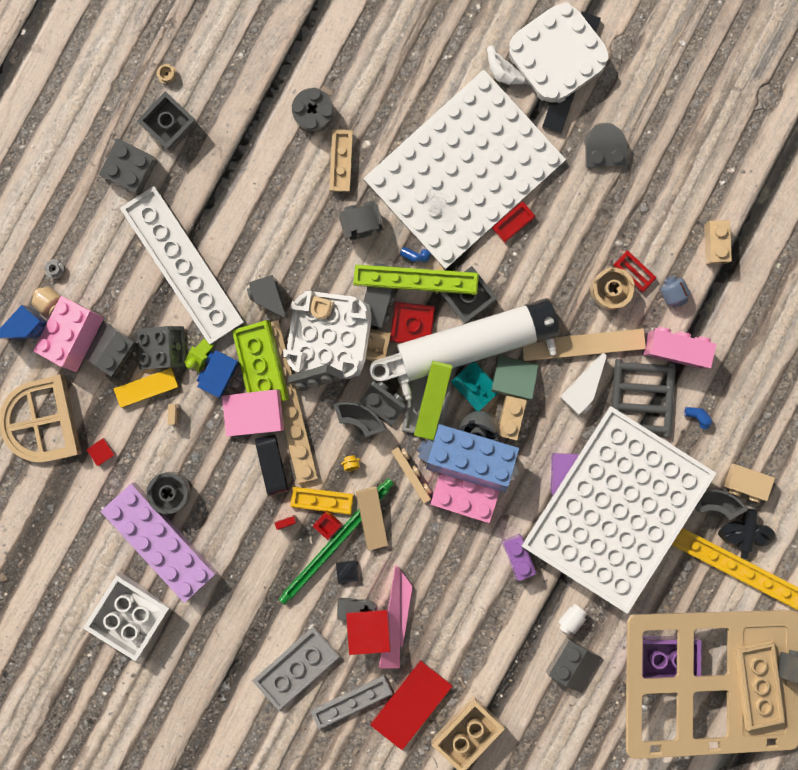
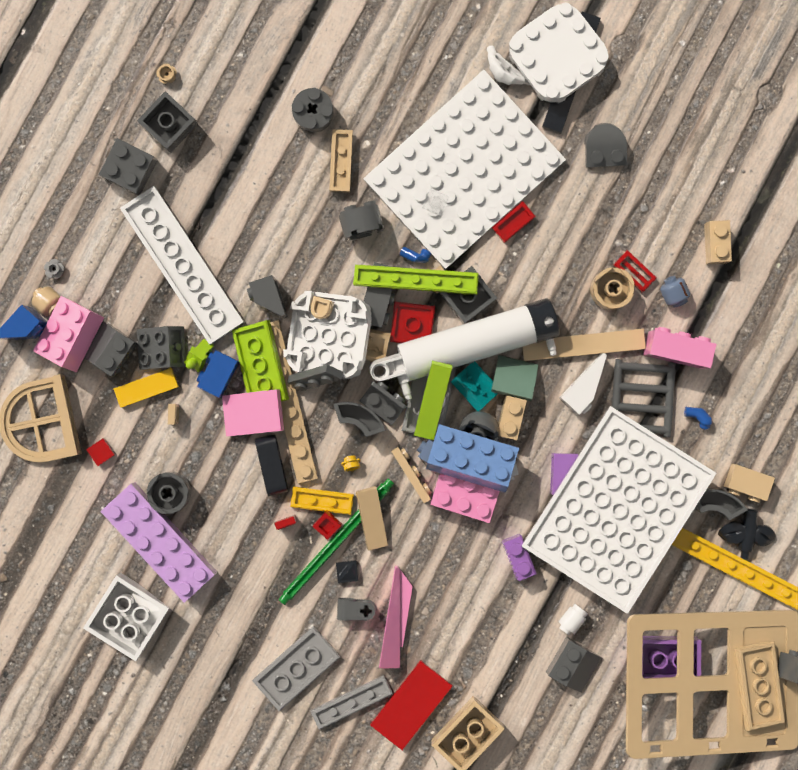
(368, 632): red tile -> none

